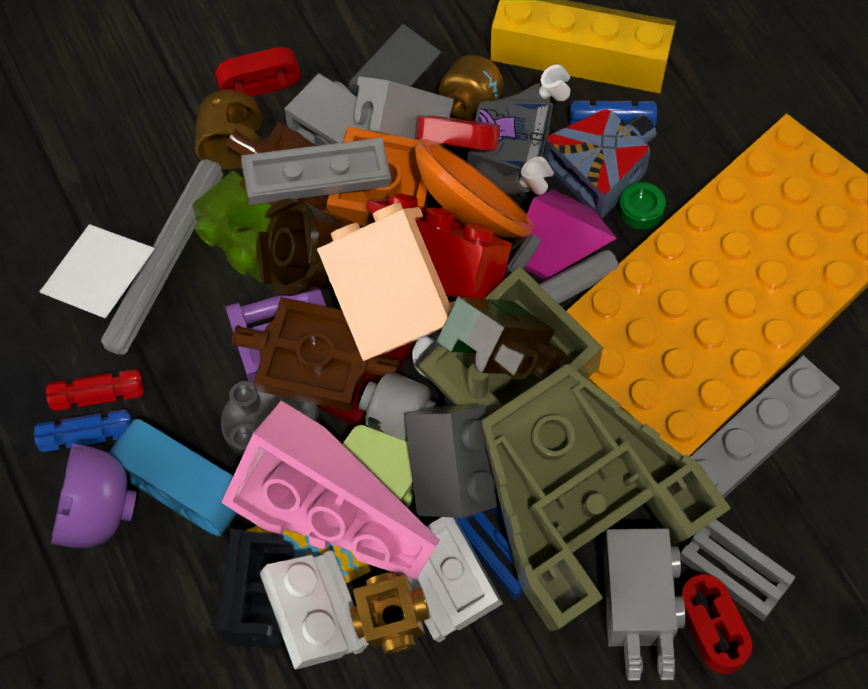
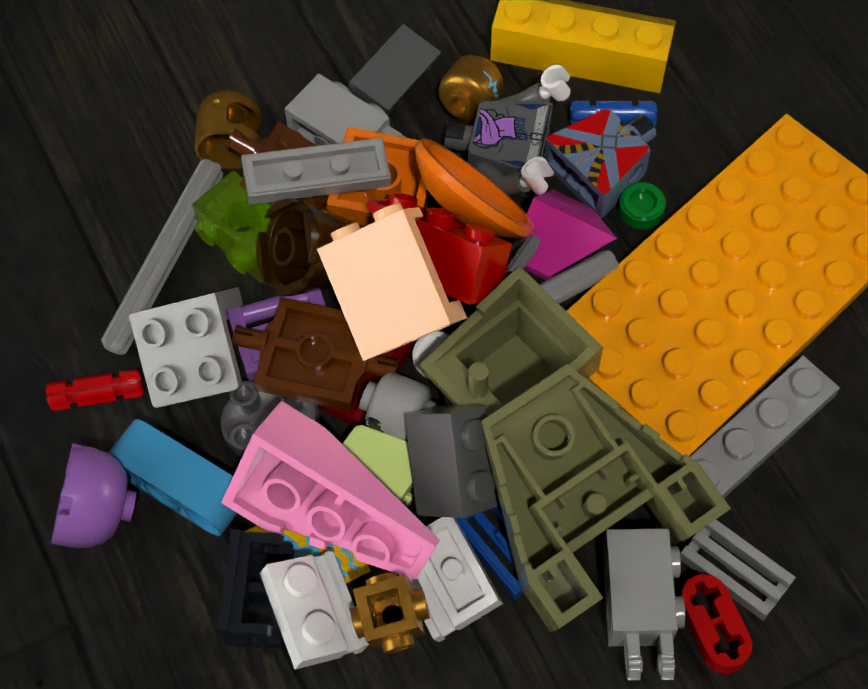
(81, 430): blue axle -> none
(97, 270): white sticker -> none
(188, 348): none -> light grey bracket
(259, 72): red beam -> none
(397, 106): light grey hinge -> none
(458, 132): red beam -> none
(502, 336): dark brown hips -> none

